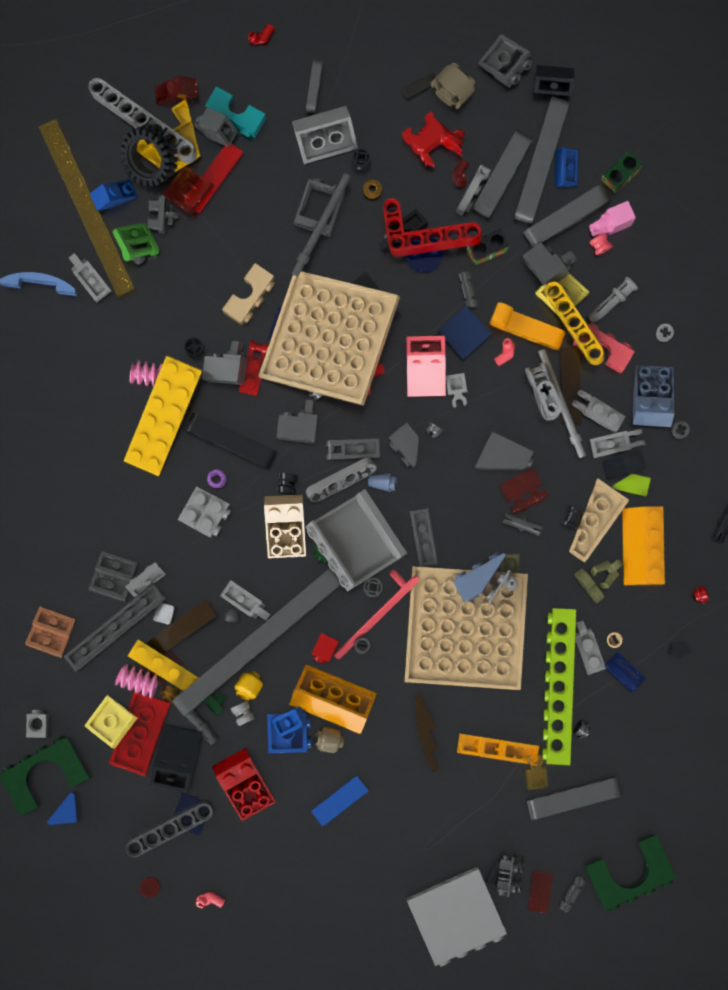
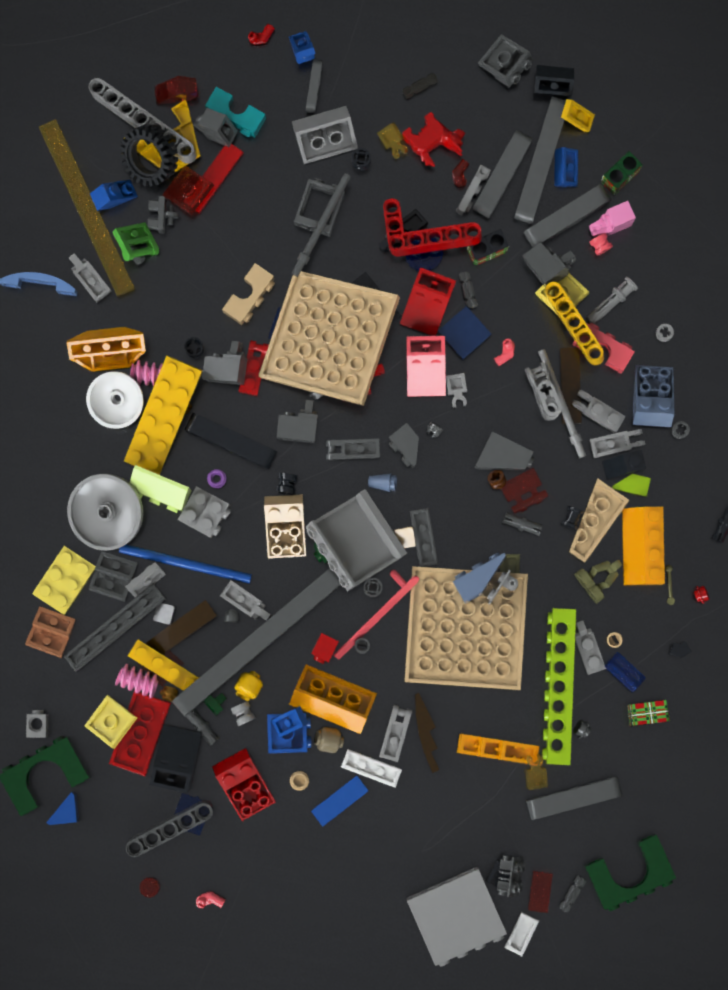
(64, 580): none -> light yellow plate
(105, 511): none -> light grey dish
(106, 348): none -> light orange wedge
(106, 408): none -> white dish
(160, 489): none -> yellowish green slope
(185, 563): none -> blue piece
(299, 780): none -> tan plate
(302, 47): none -> blue slope
(321, 489): light grey beam -> none
(371, 768): none -> white tile
(372, 195): pearl gold plate -> none
(391, 138): none -> clear yellow plate
(395, 734): none -> light grey plate
(406, 537): none -> tan slope
(427, 302): none -> red slope
(453, 85): dark tan brick -> none
(499, 483): none -> reddish brown bush
(521, 934): none -> white tile
(526, 327): light orange beam -> none
(577, 115): none -> yellow plate
(648, 713): none -> piece
(670, 600): none -> olive hinge

